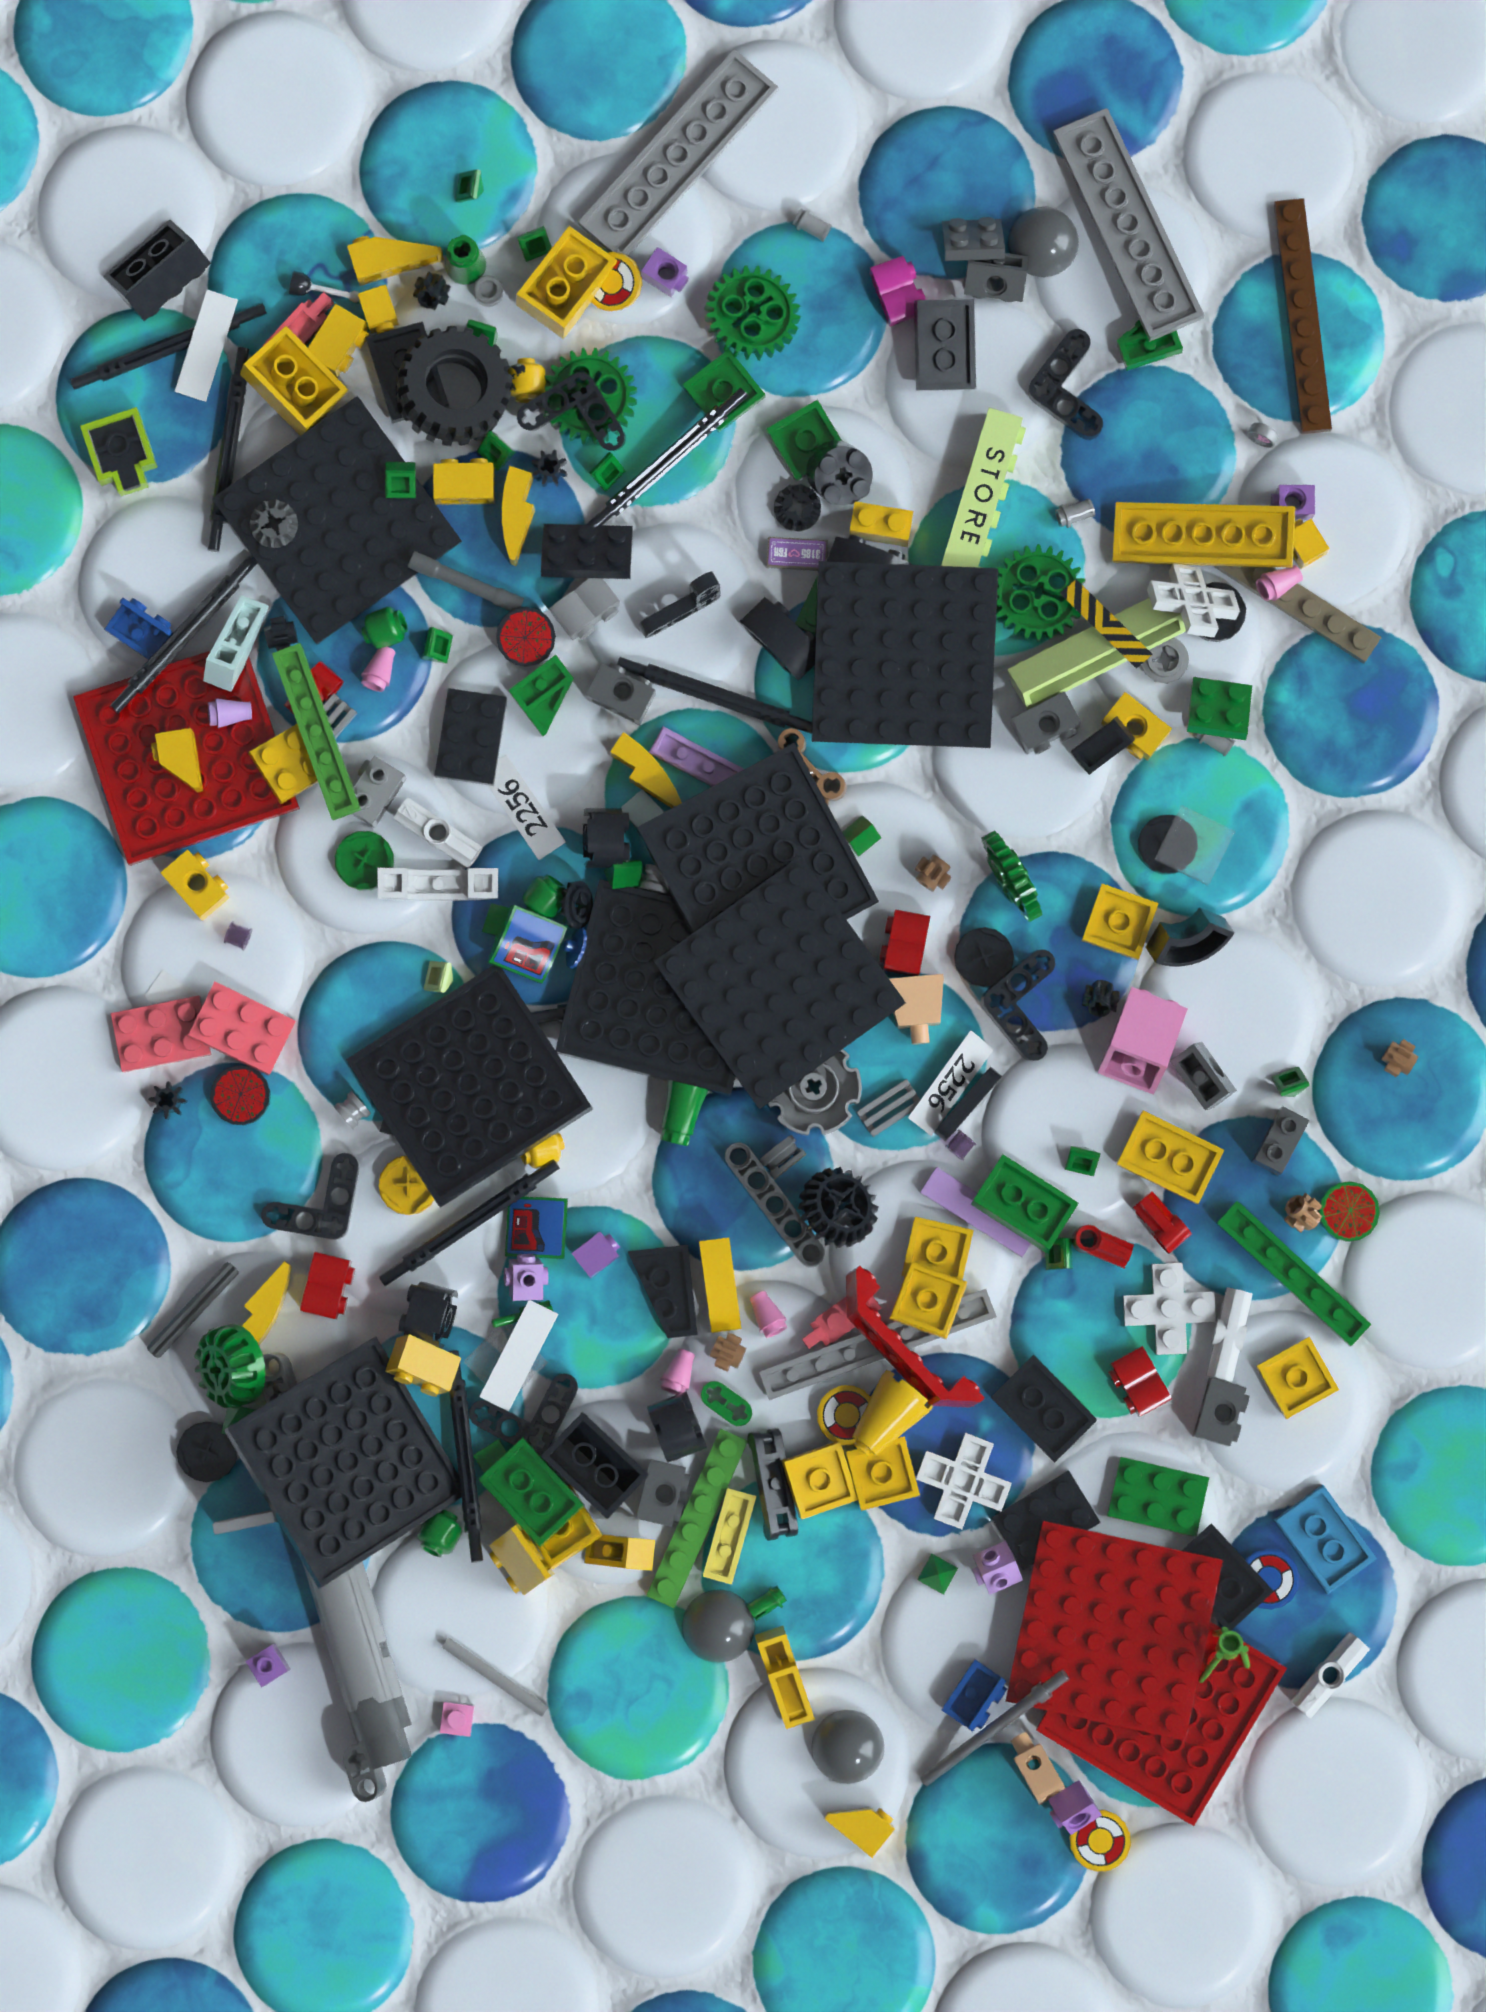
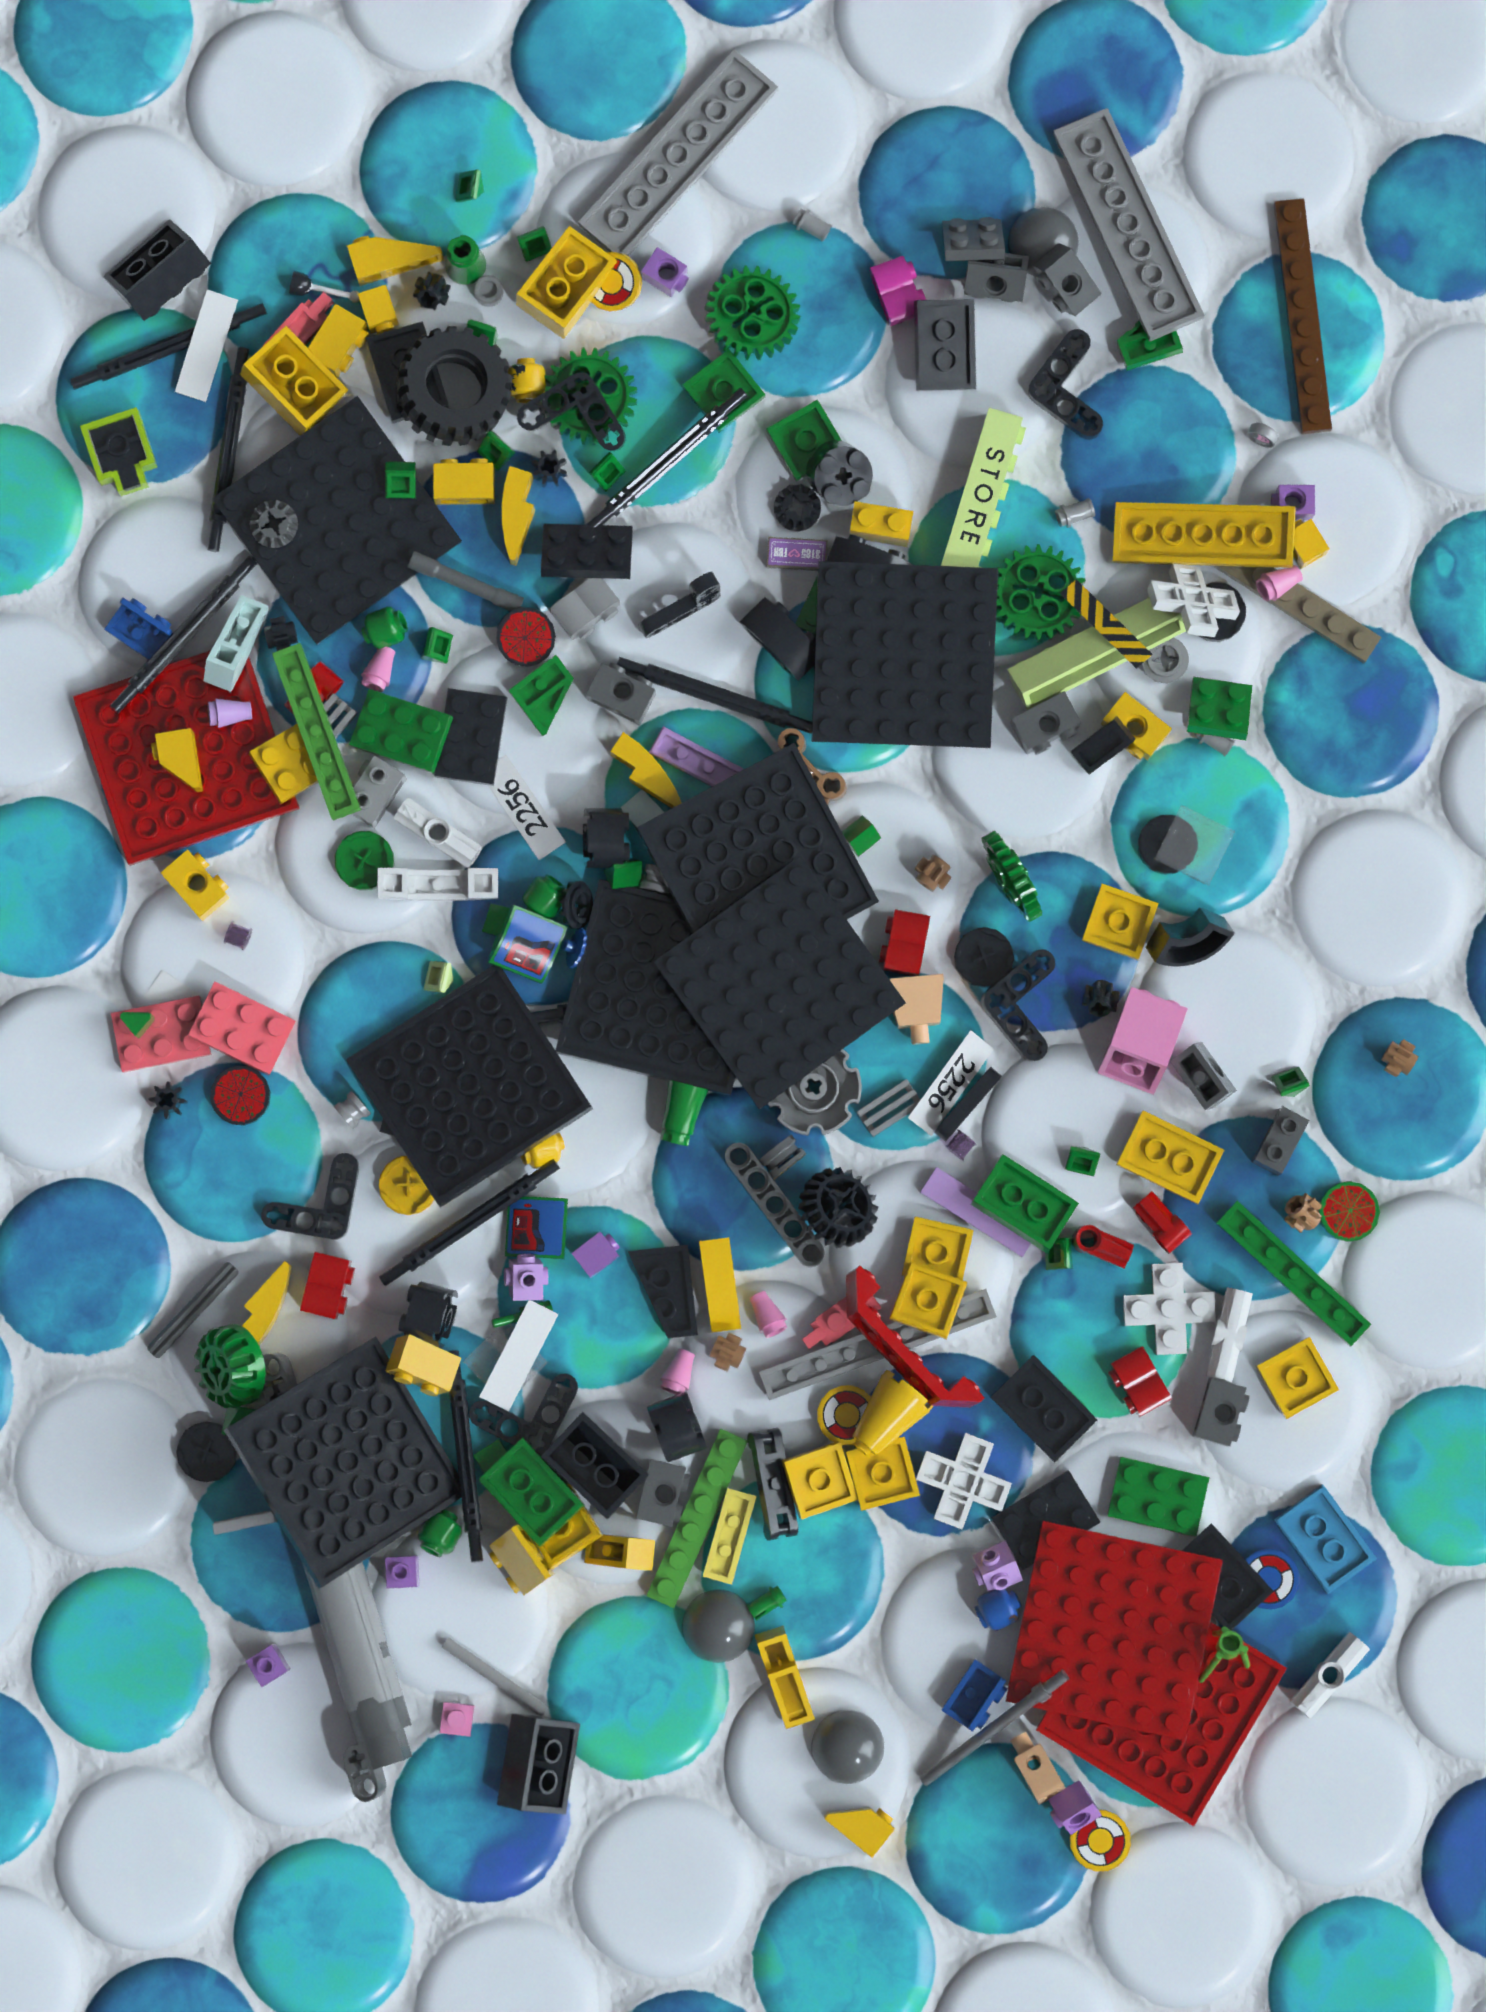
(137, 1021): none -> green slope
(401, 731): none -> green plate
(402, 1572): none -> medium lavender brick
(538, 1764): none -> black slope
(721, 1409): green beam -> none
(937, 1573): green slope -> none
(998, 1609): none -> blue head
(1080, 288): none -> dark grey brick

